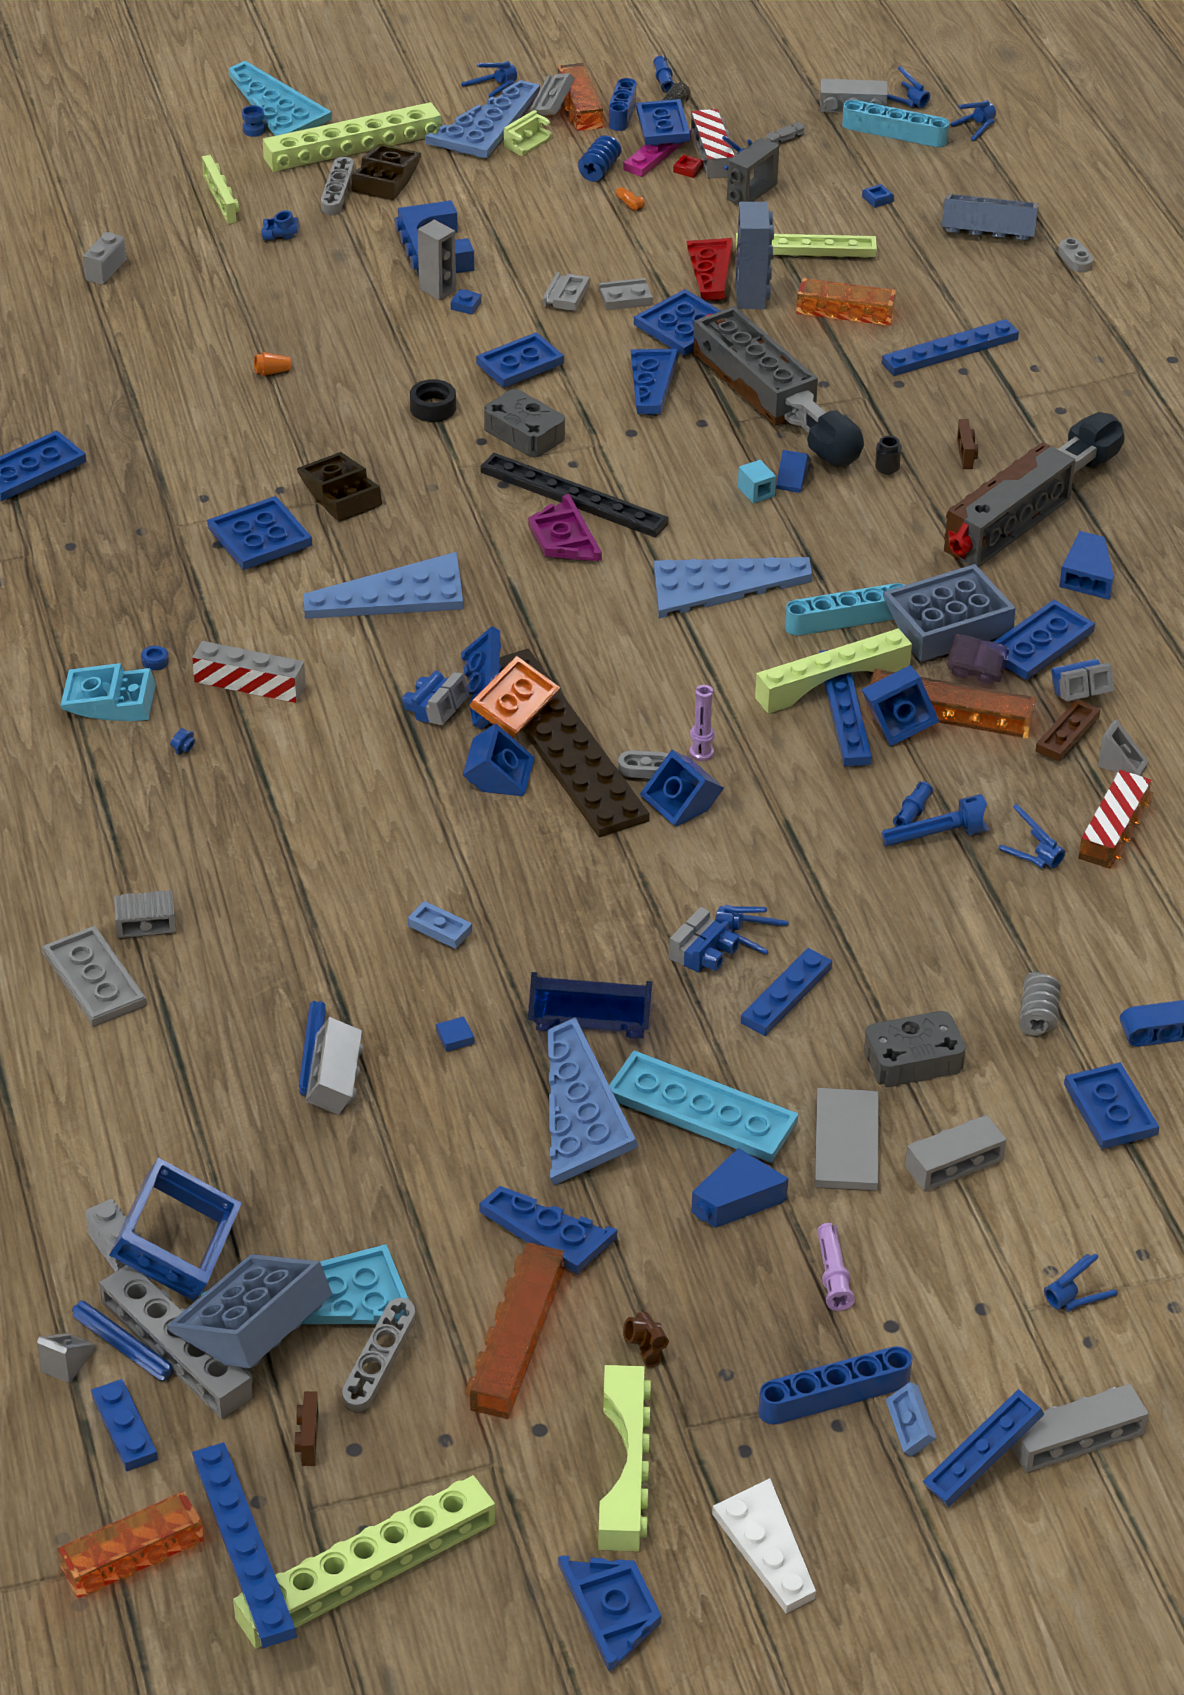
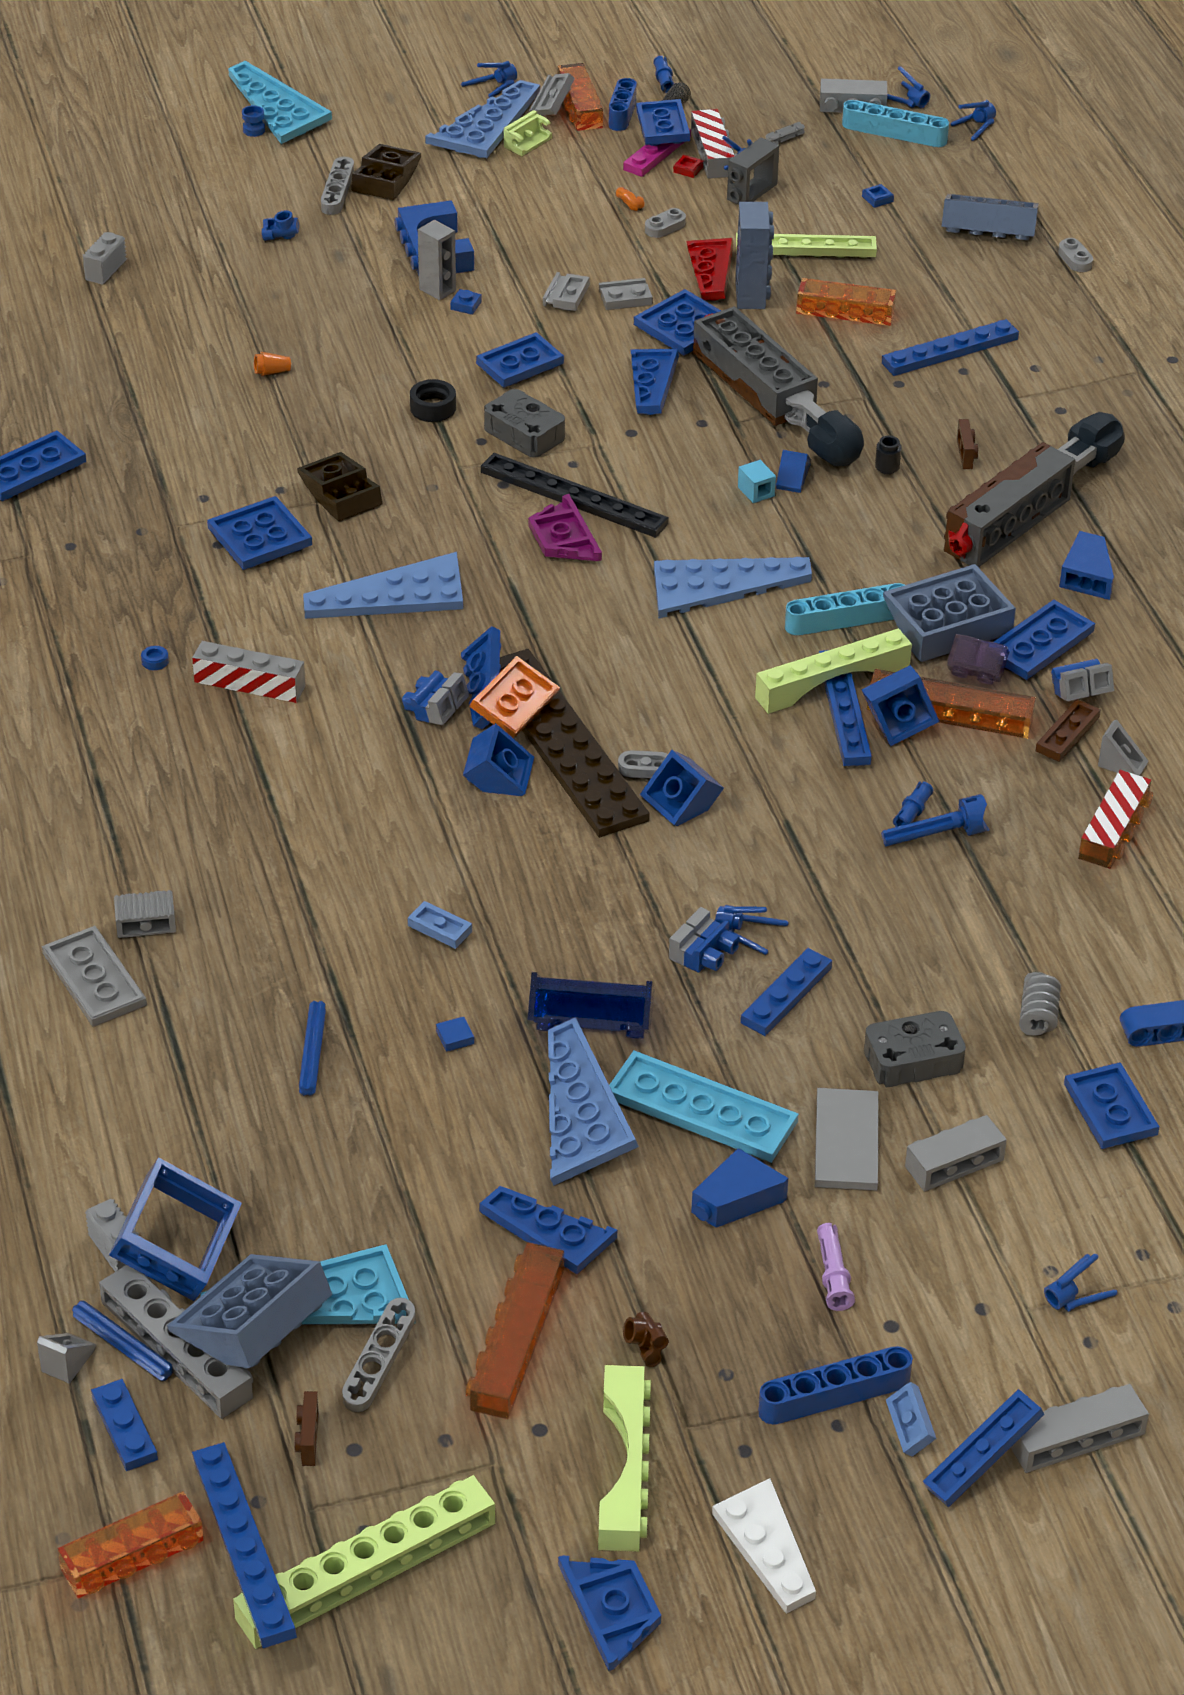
(109, 693): medium azure slope -> none
(183, 741): blue plate -> none
(219, 189): yellowish green plate -> none
(334, 1066): light grey brick -> none
(350, 136): yellowish green brick -> none
(599, 158): blue piece -> none
(665, 223): none -> light grey plate
(702, 731): lavender pin -> none
(1048, 850): blue plant -> none

